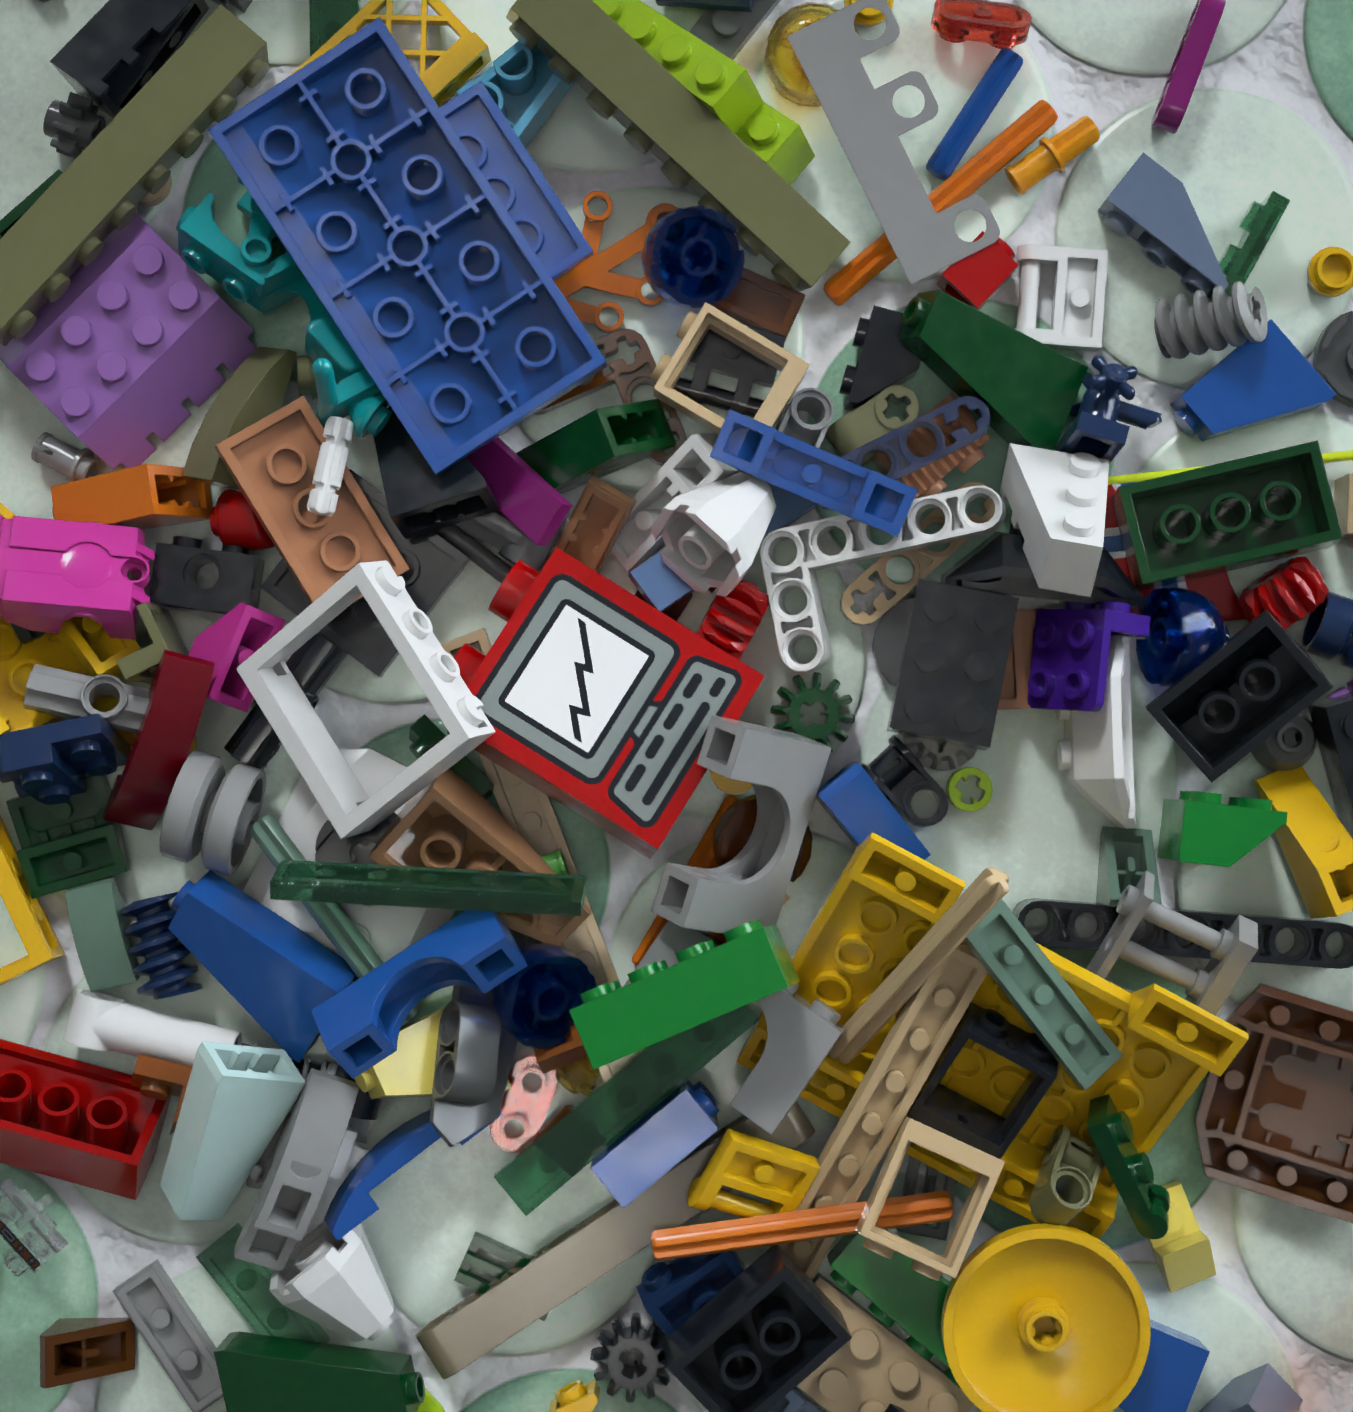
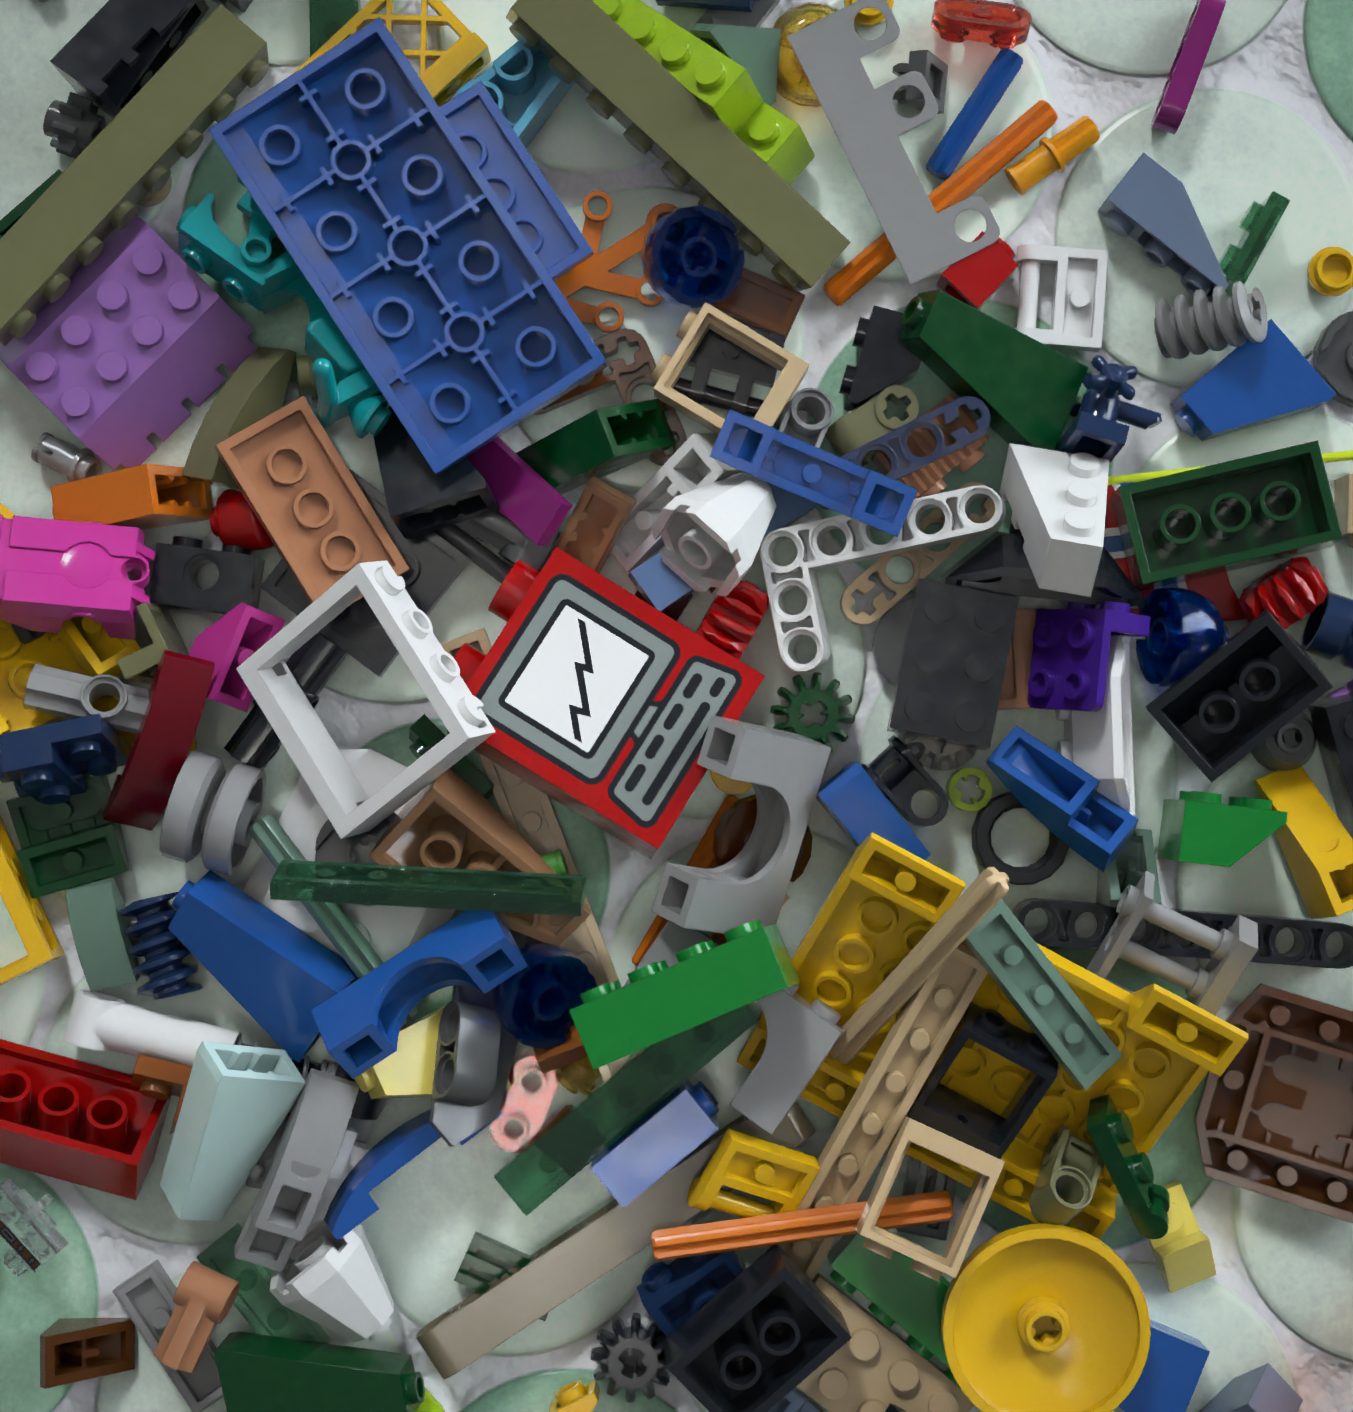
(201, 1304): none -> nougat piece
(330, 466): white axle -> none
(750, 47): none -> sand green slope
(935, 73): none -> dark grey tile
(986, 856): none -> black tyre
(1062, 797): none -> blue slope

